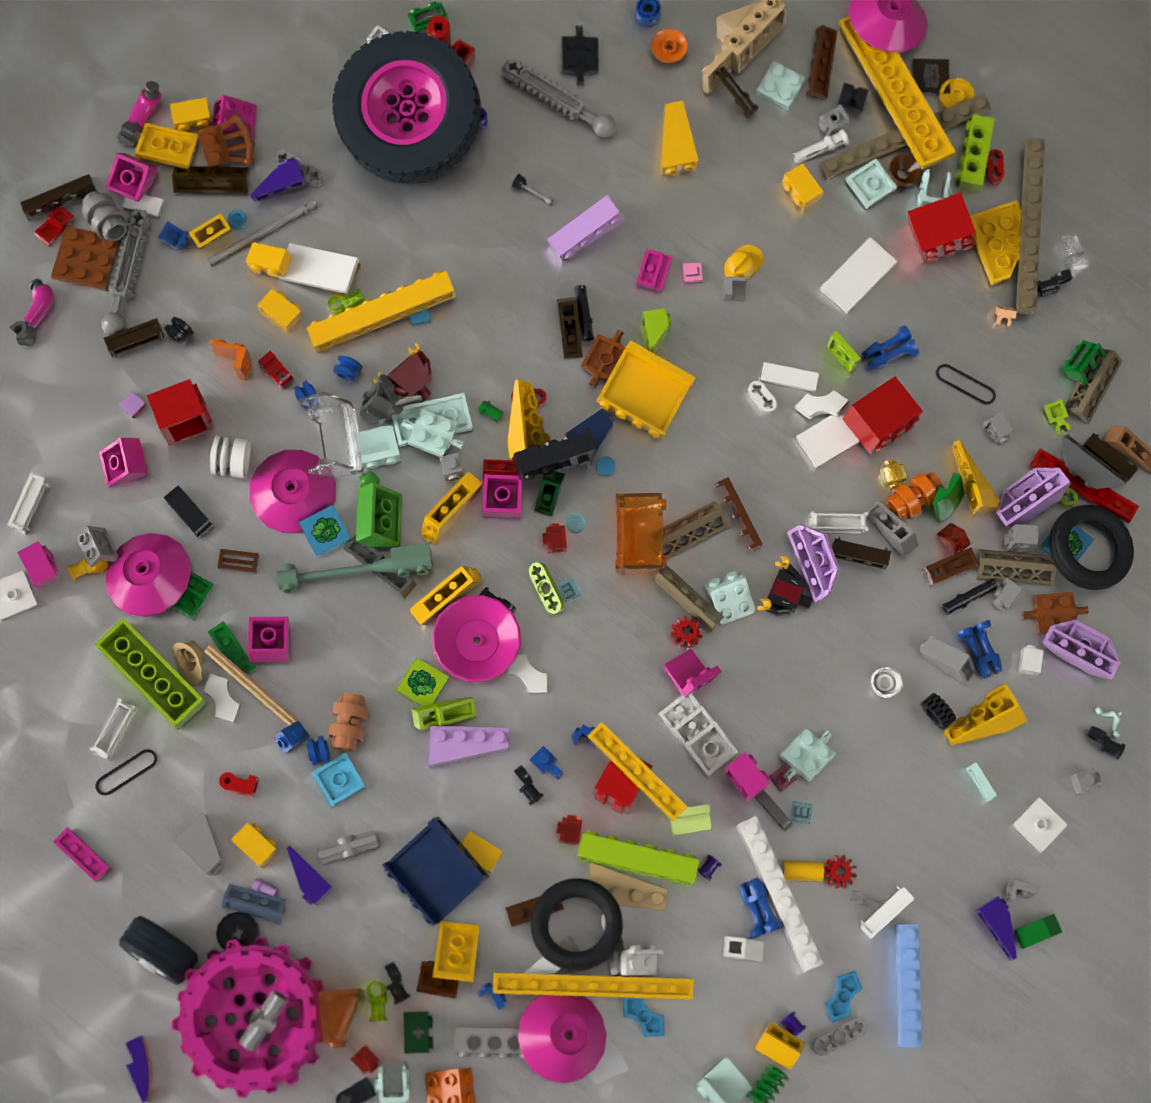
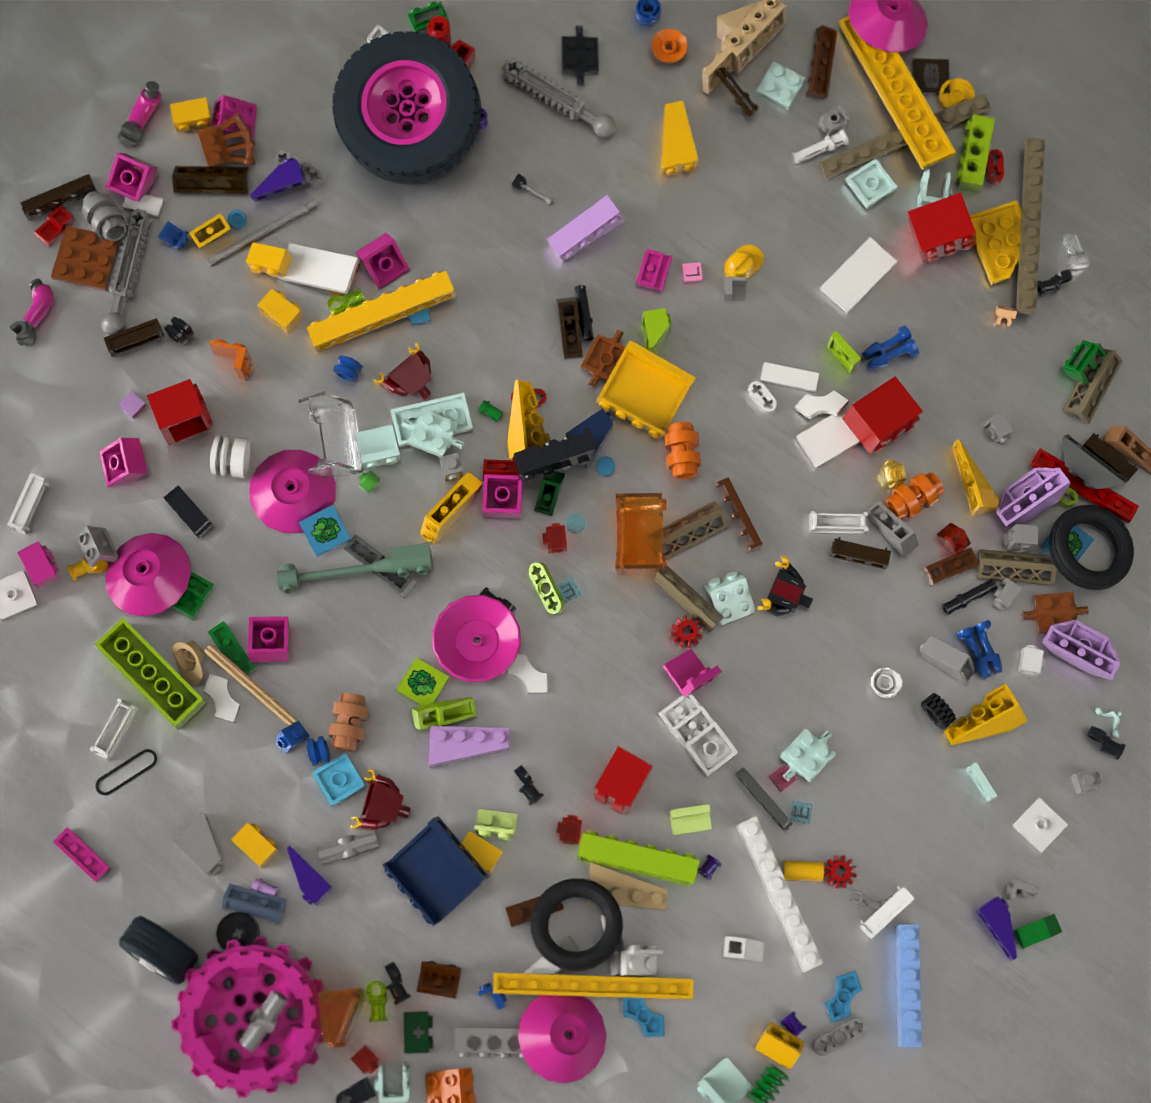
(140, 1068): dark purple slope -> none
(166, 145): yellow plate -> none
(238, 785): red leg -> none
(254, 563): reddish brown tile -> none
(275, 369): red leg -> none
(305, 391): blue wheel -> none
(378, 516): bright green slope -> none
(380, 402): dark grey piece -> none
(382, 260): none -> dark pink slope
(382, 804): none -> dark red torso
(409, 400): white sticker -> none
(451, 589): yellow slope -> none
(456, 951): yellow plate -> none
(496, 824): none -> yellowish green bracket
(545, 762): blue plate -> none
(584, 731): blue bracket -> none
(637, 771): yellow plate -> none
(683, 459): none -> orange piece
(747, 776): dark pink brick -> none
(752, 894): blue piece -> none
(802, 186): yellow brick -> none
(815, 560): lavender wedge -> none
(853, 97): black wheel -> none
(907, 164): reddish brown piece -> none
(948, 499): green slope -> none
(969, 377): black piece -> none
(1056, 413): lime plate -> none

